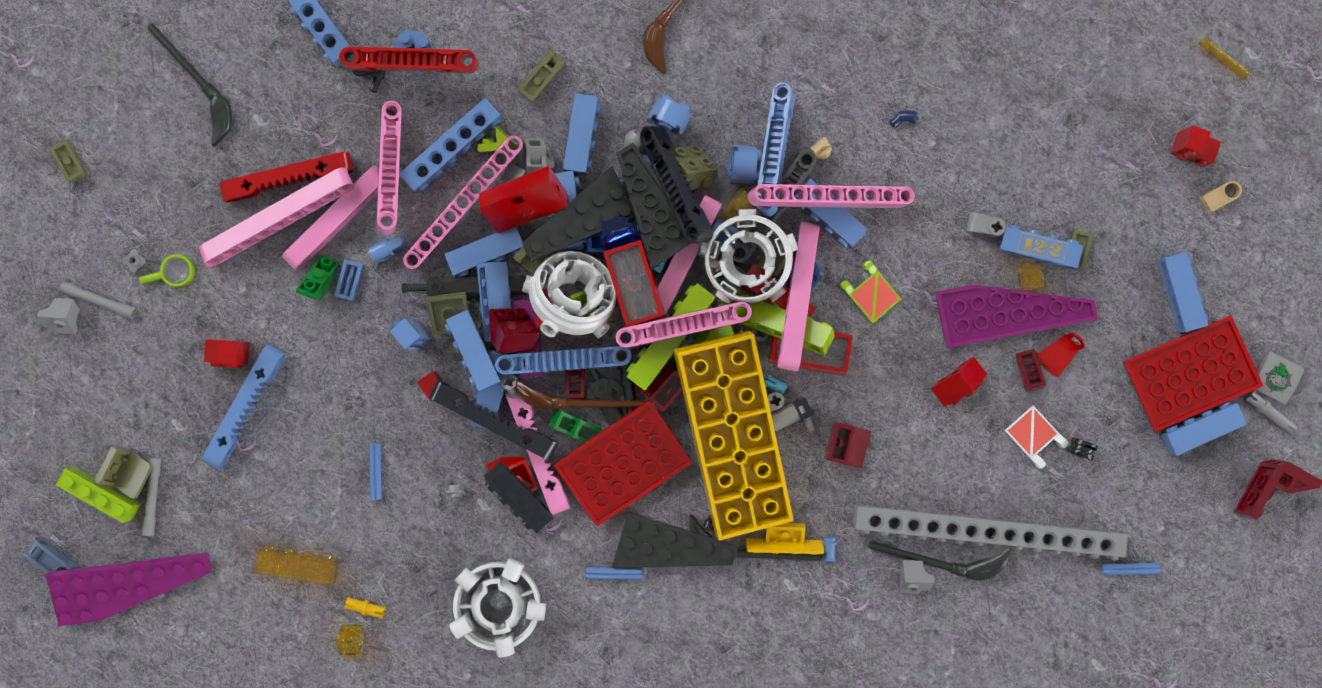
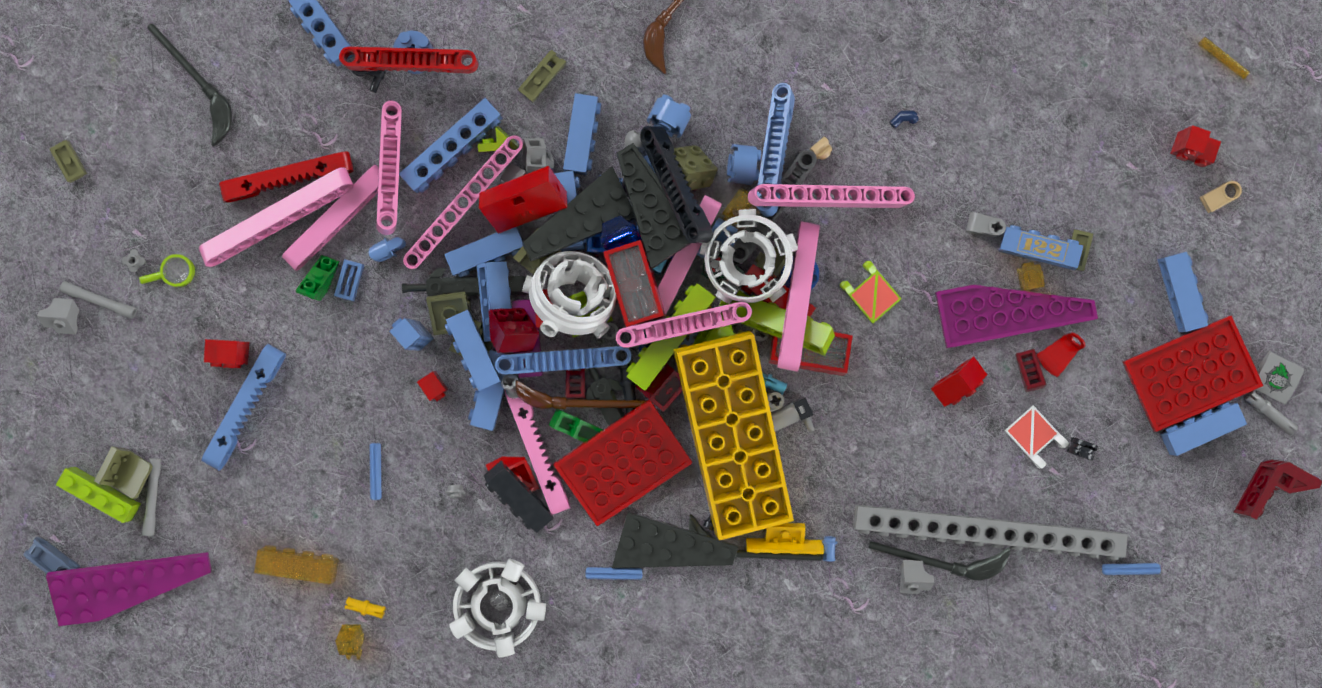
(445, 395): black gear -> none
(837, 222): medium blue brick -> none
(847, 445): dark red slope -> none

